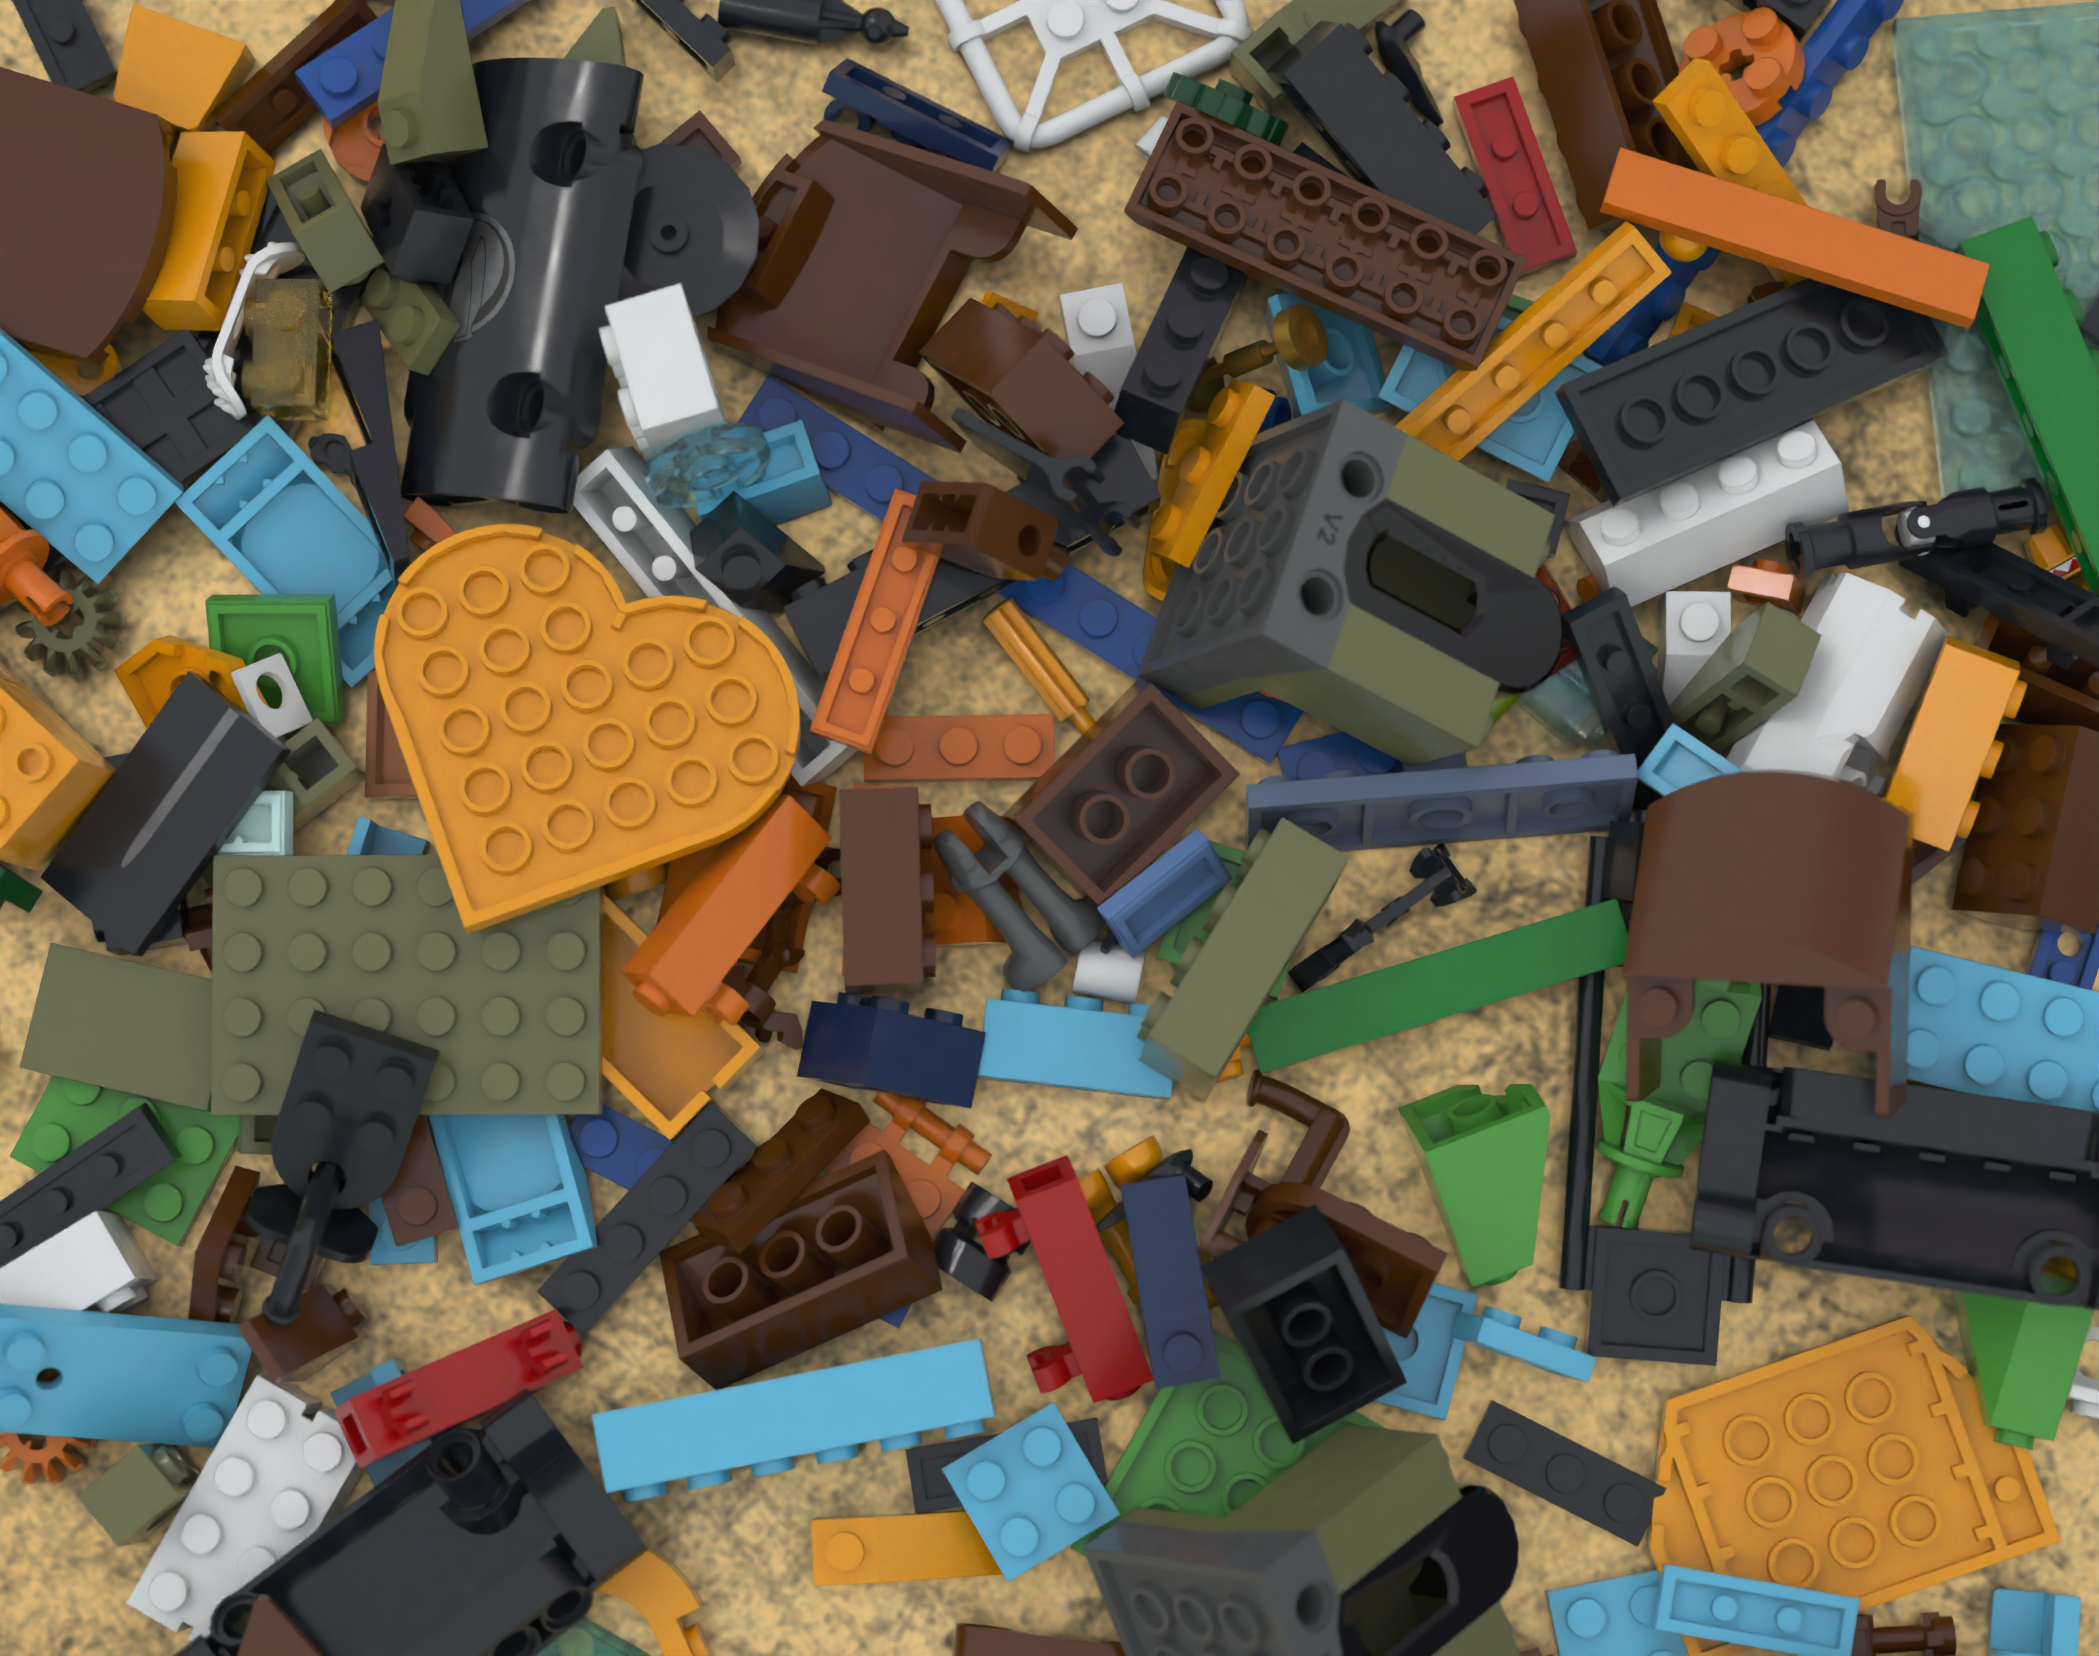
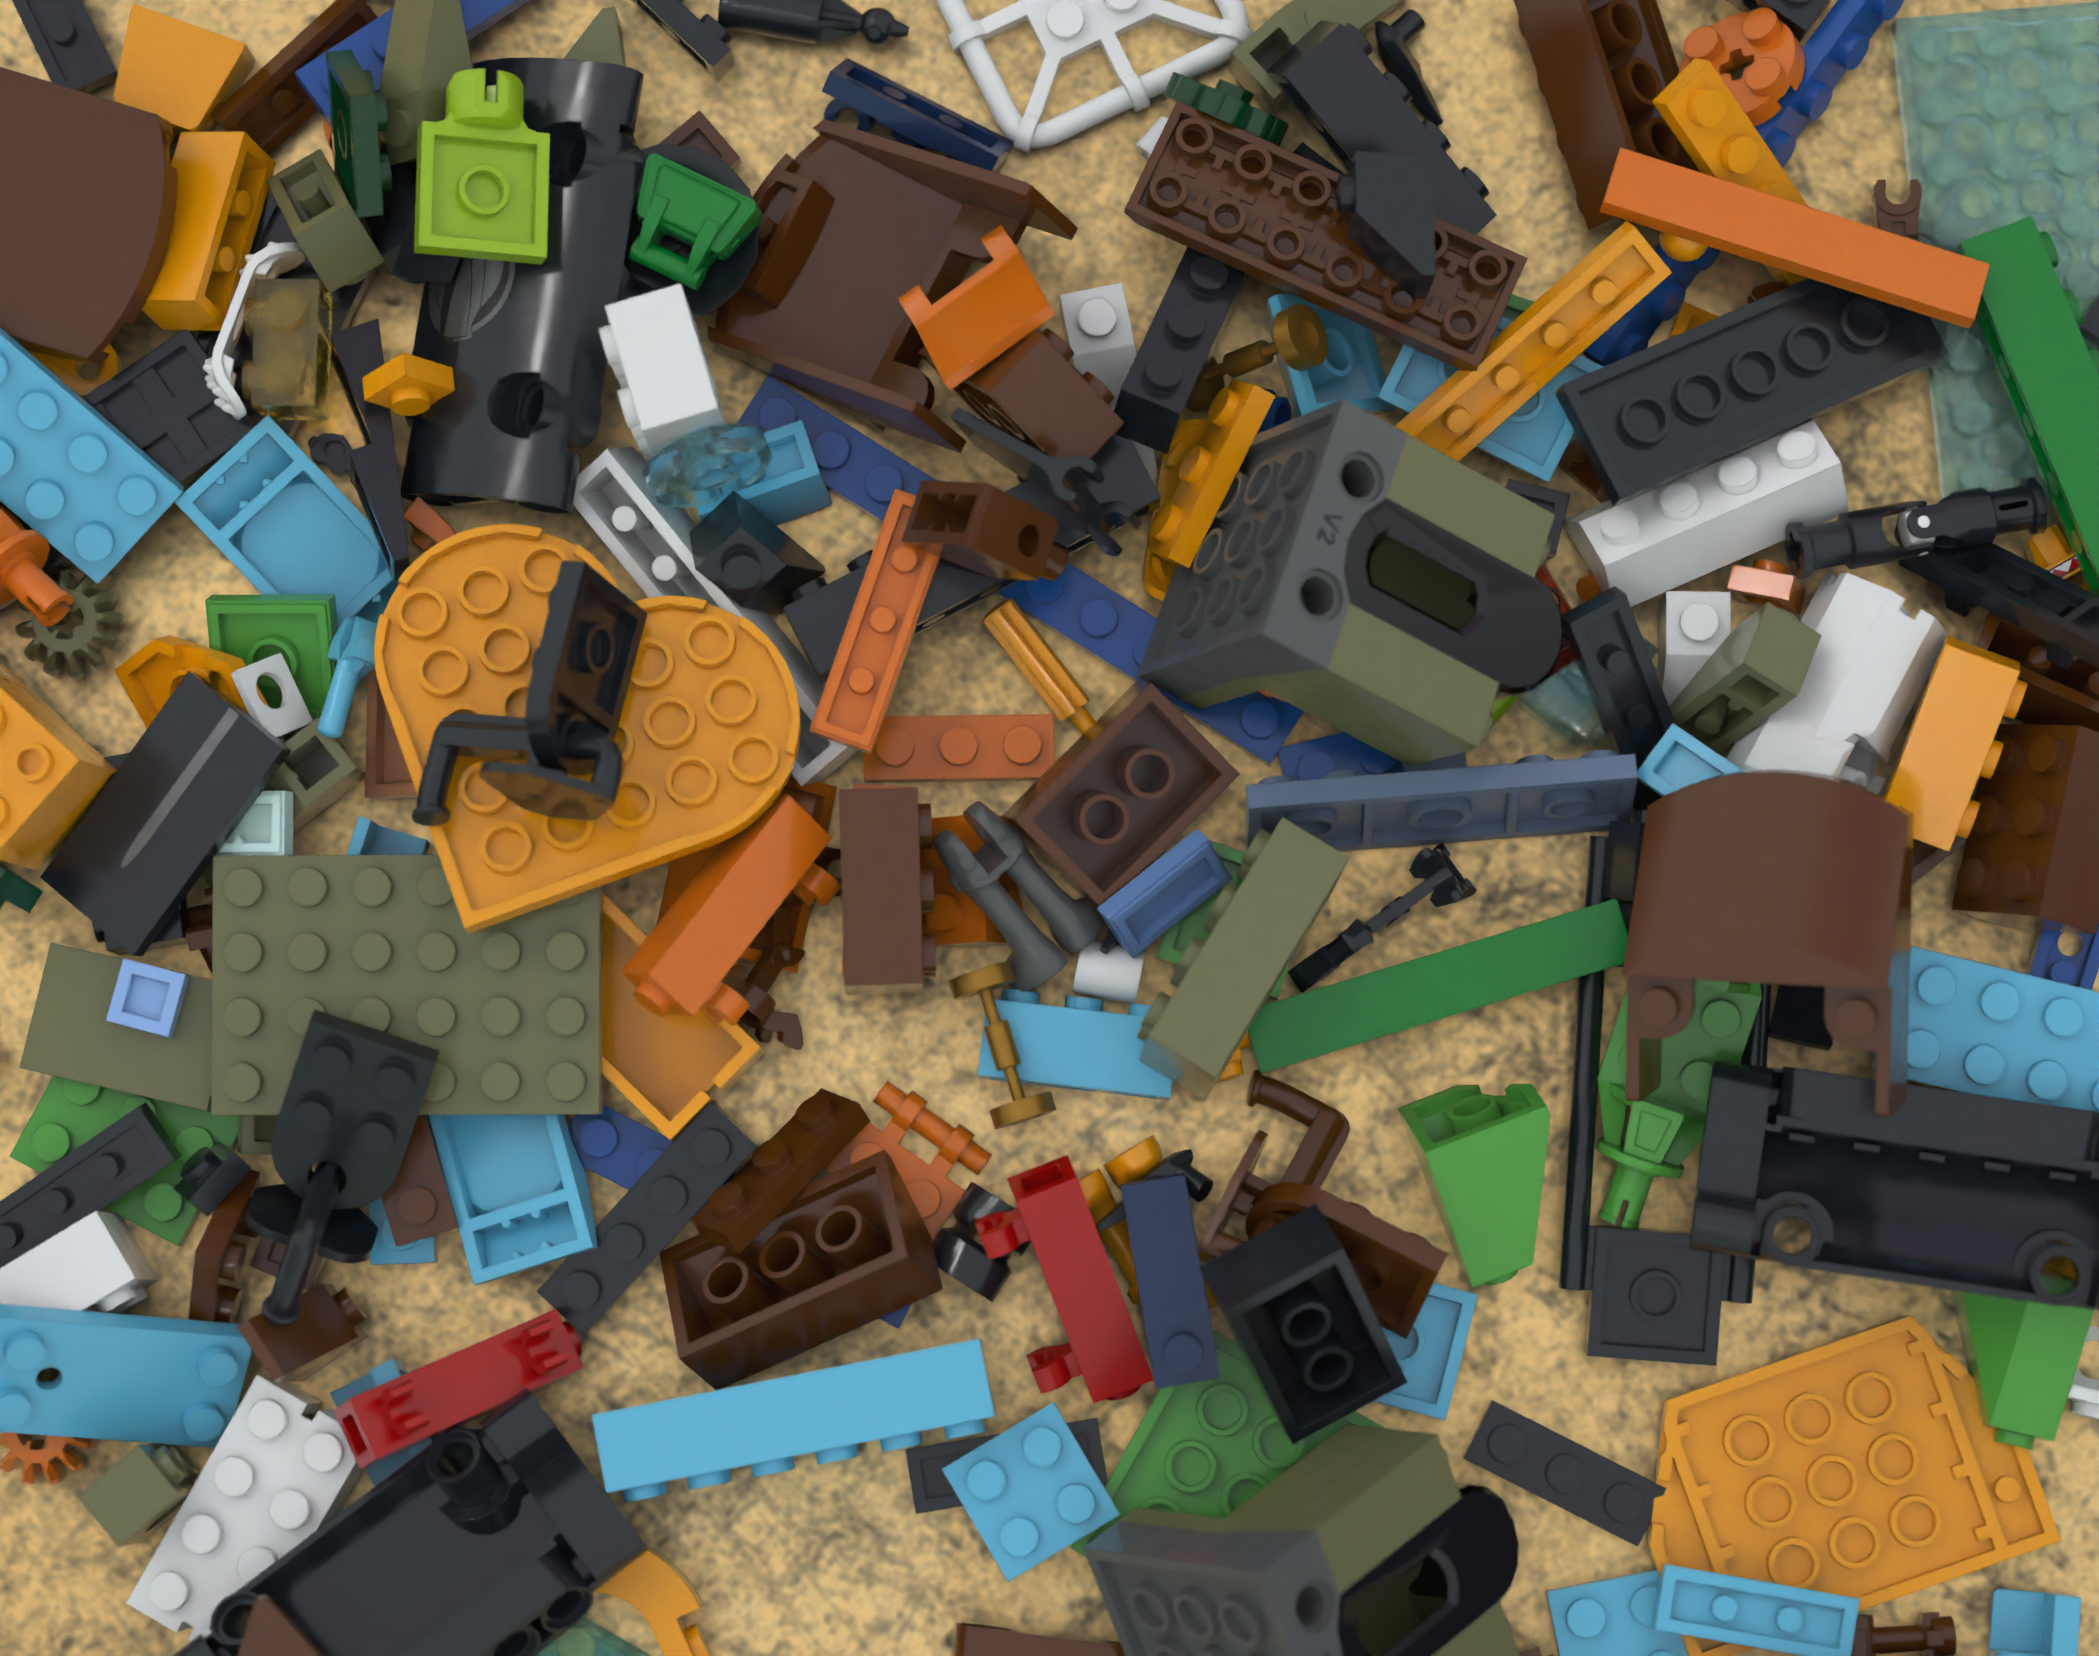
(148, 998): none -> light blue tile
(210, 1177): none -> black plate
(352, 650): none -> medium azure bar
(355, 122): none -> dark green plate
(408, 384): none -> light orange plate
(410, 318): olive plate -> none
(482, 175): none -> lime plate
(570, 711): none -> black plate
(637, 882): light orange tile -> none
(693, 211): none -> green piece
(886, 1050): dark blue brick -> none
(898, 1548): light orange slope -> none
(981, 313): none -> orange flag
(1002, 1044): none -> pearl gold wheel
(1392, 214): none -> black slope
(1501, 1334): medium azure plate -> none
(1514, 174): red plate -> none

